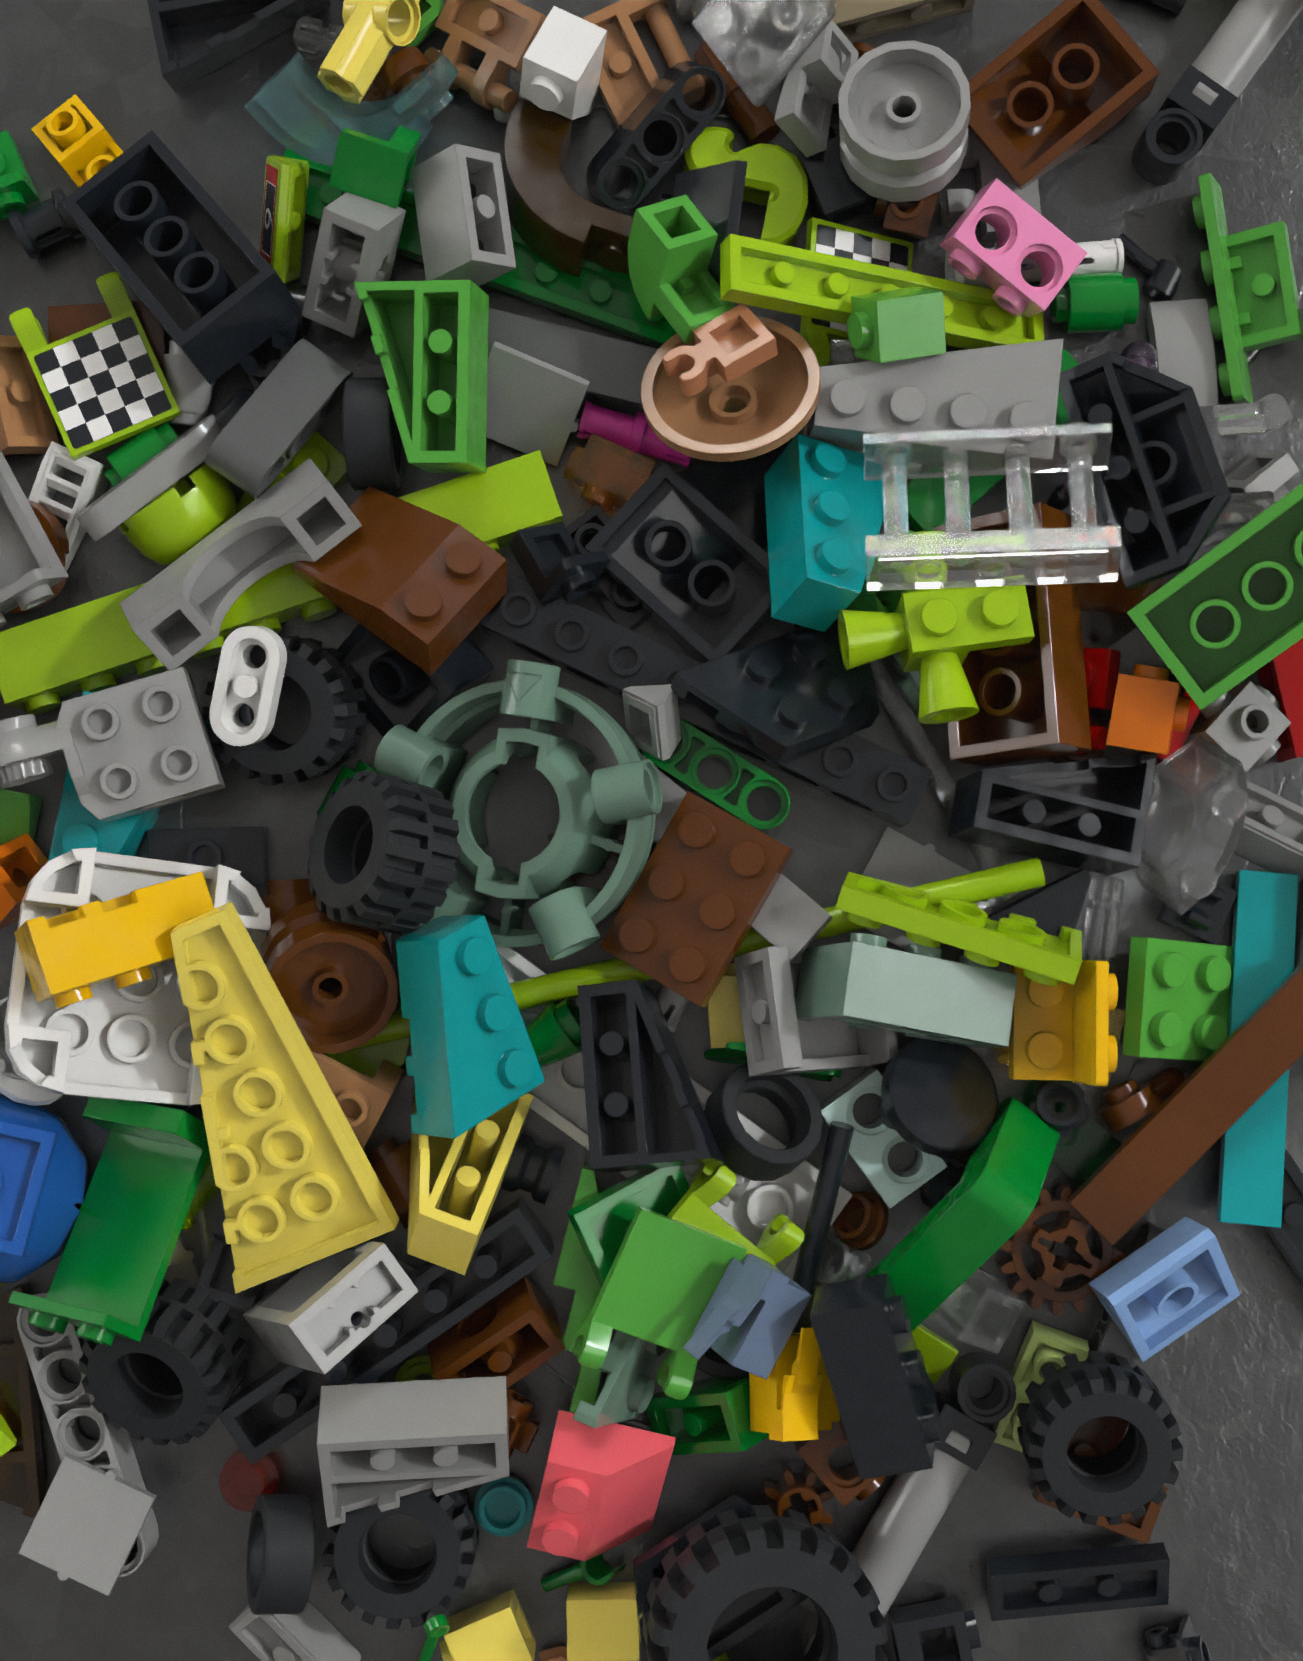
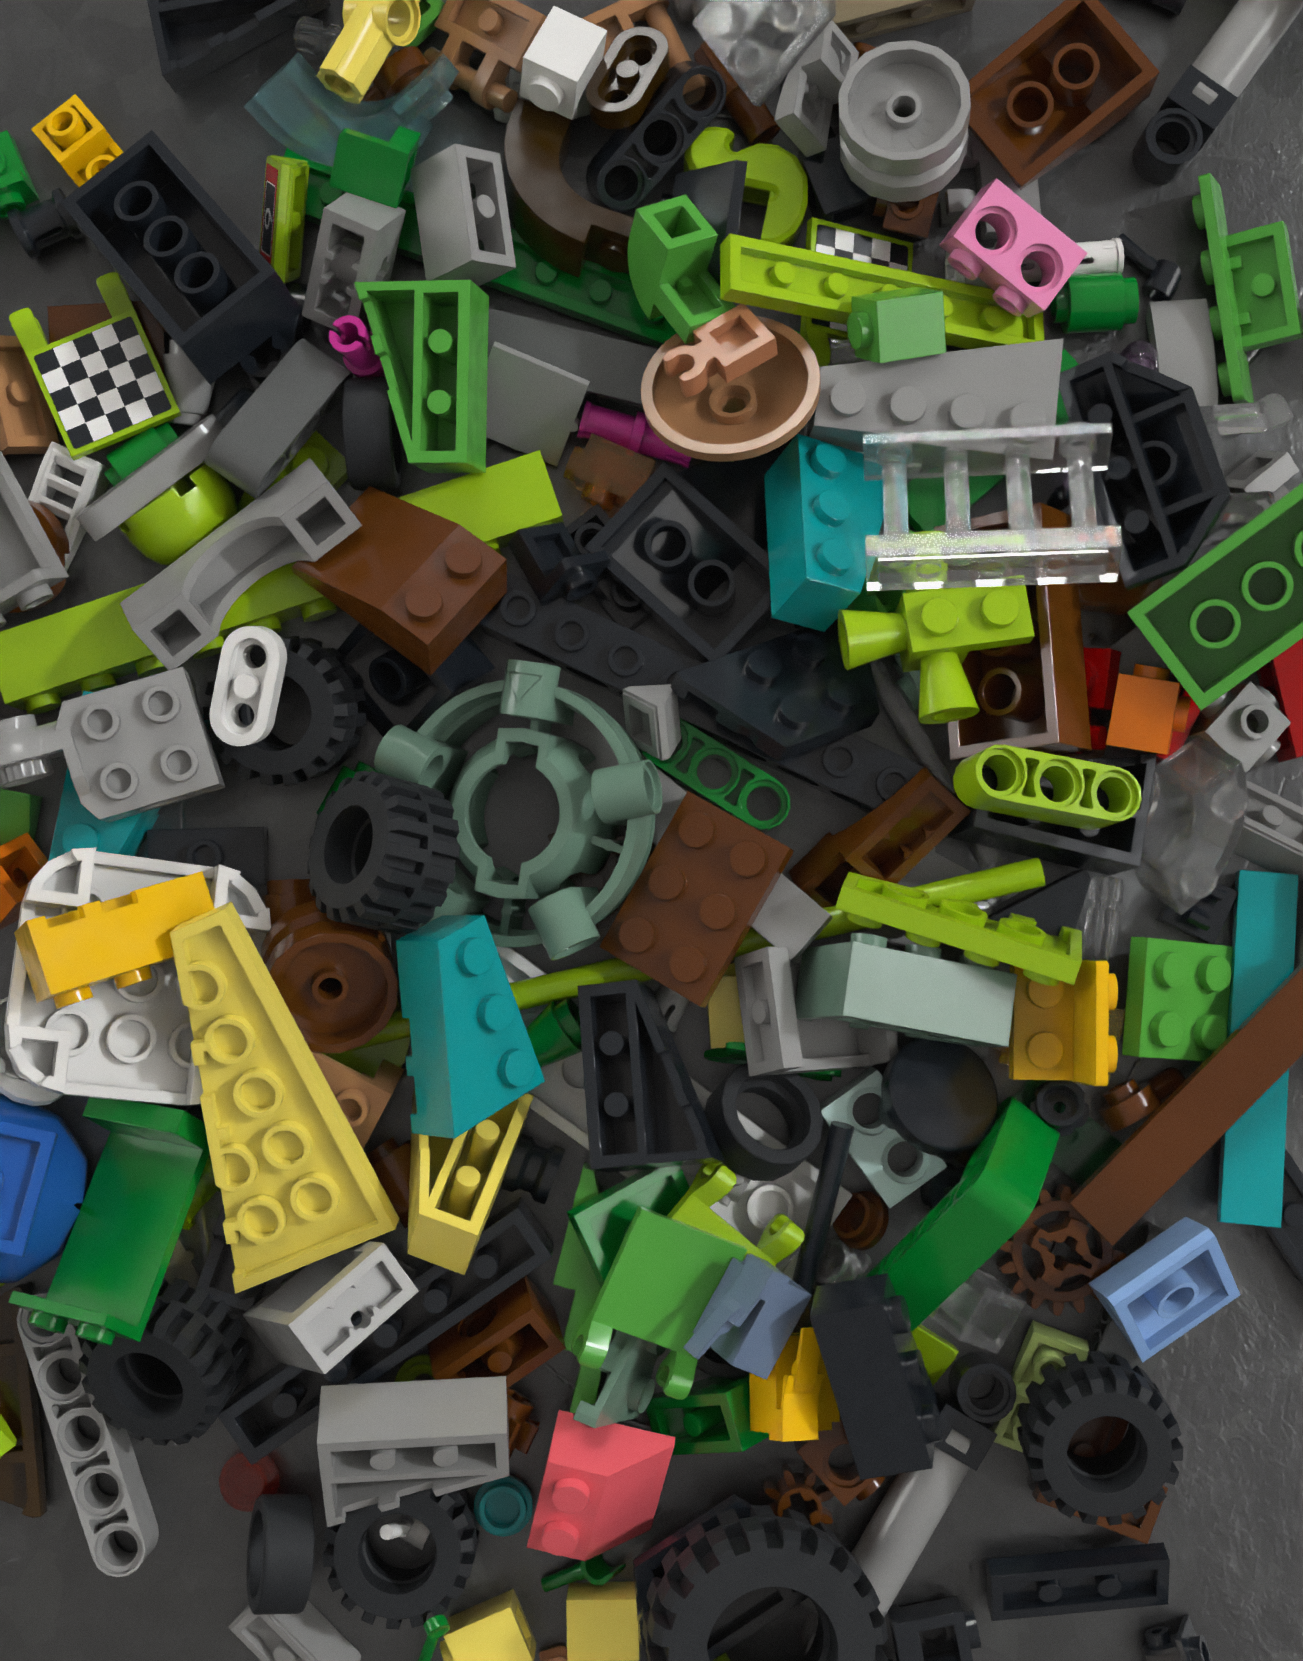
(87, 1524): light grey piece -> none
(356, 347): none -> dark pink pin
(407, 1529): none -> white hand
(628, 77): none -> dark brown plate
(883, 842): none -> reddish brown slope
(1072, 781): none -> lime beam

